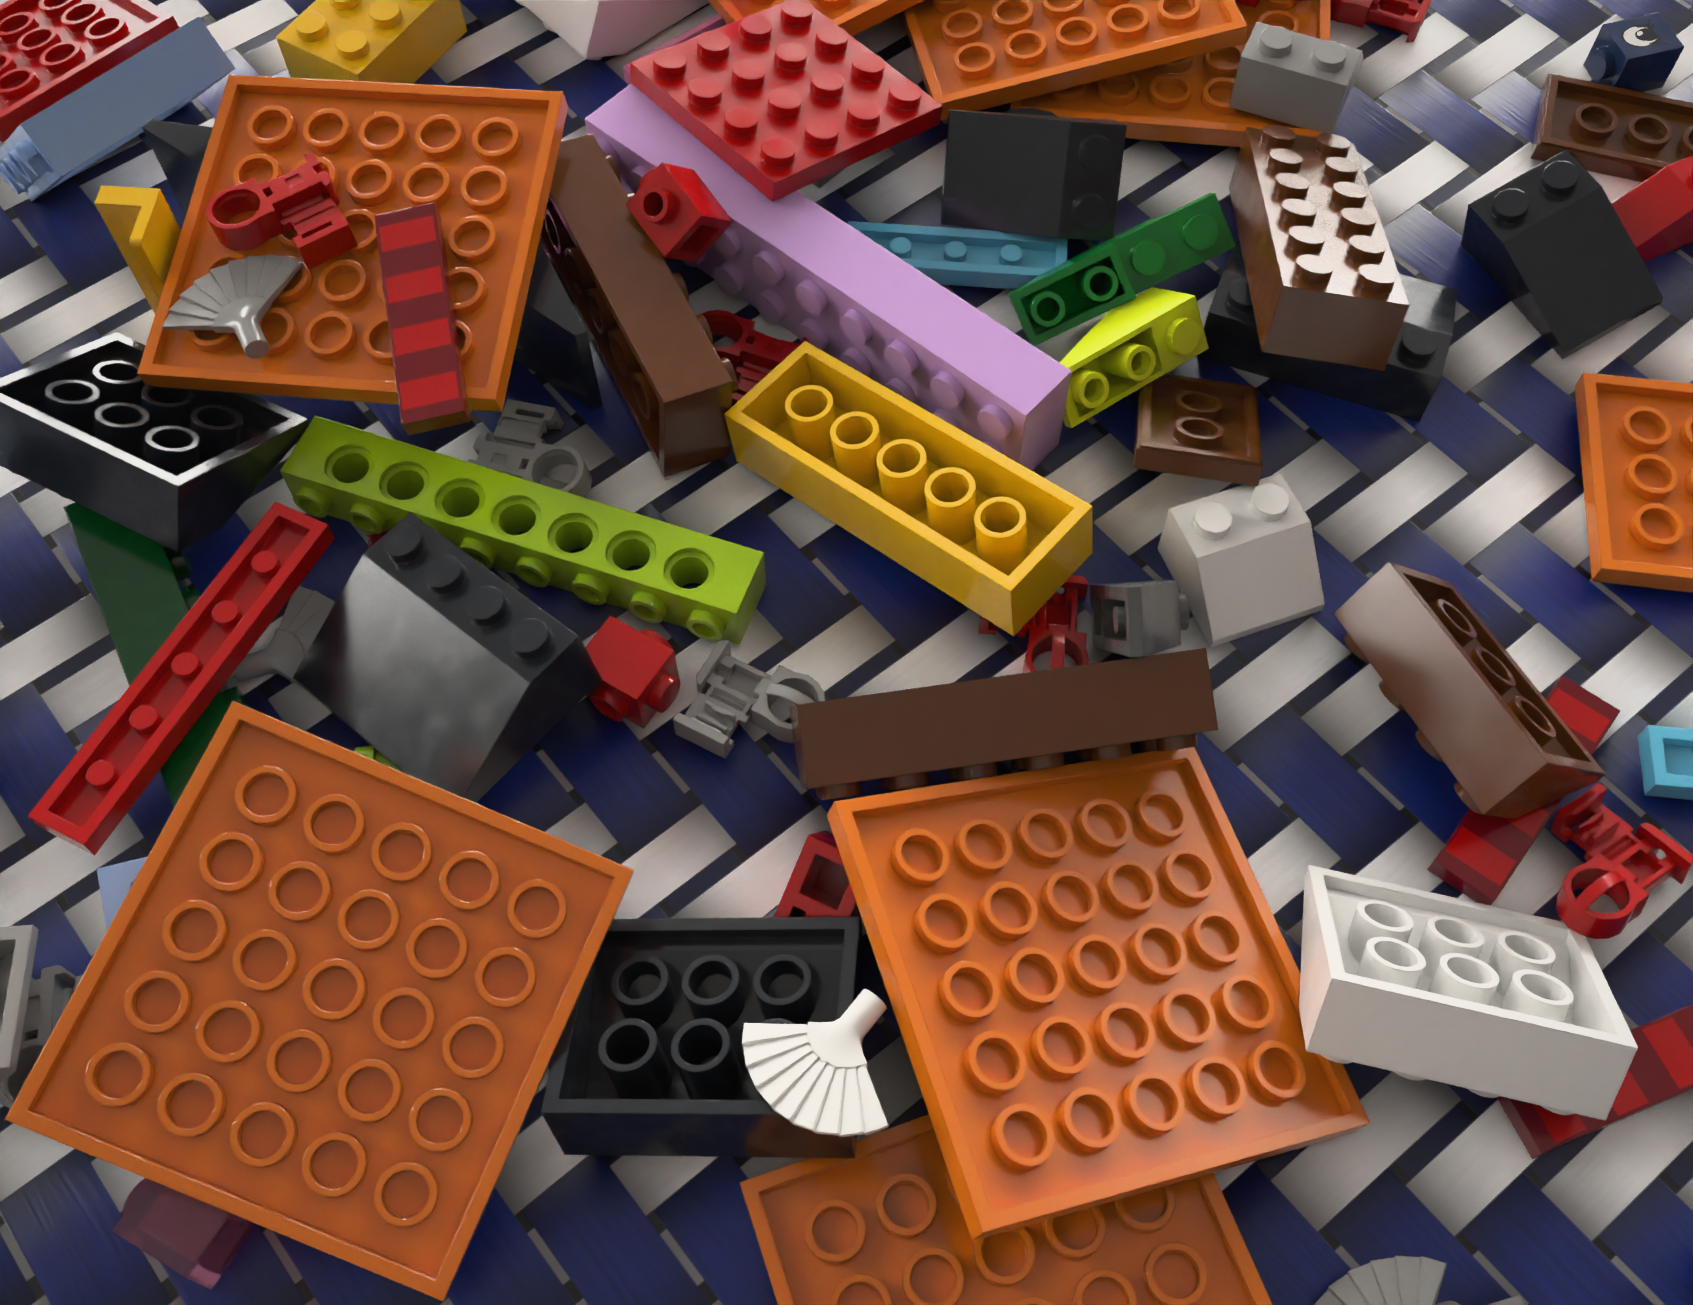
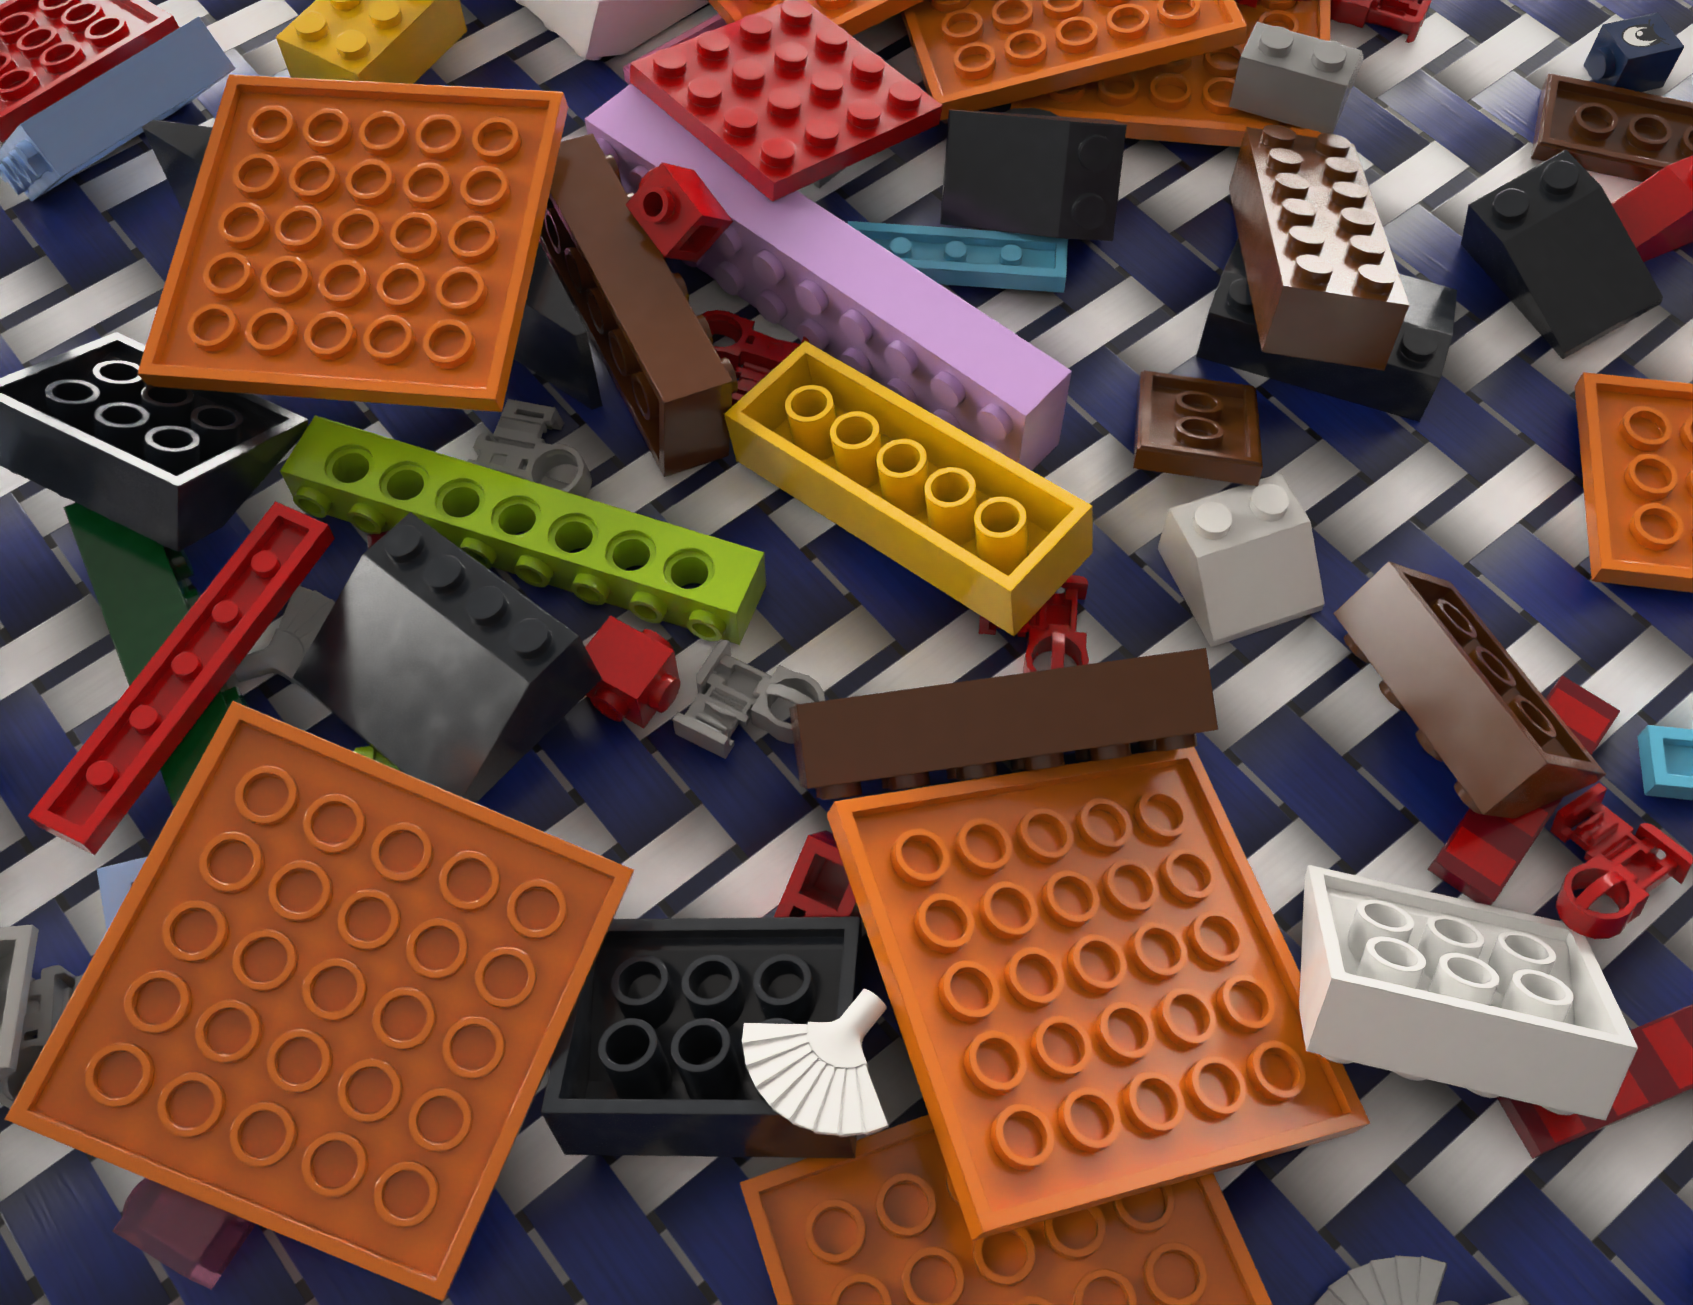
(143, 232): yellow panel -> none
(234, 299): light grey hand -> none
(296, 200): red piece -> none
(421, 319): dark red tile -> none
(1121, 268): green slope -> none
(1131, 350): neon yellow slope -> none
(1138, 616): dark grey slope -> none

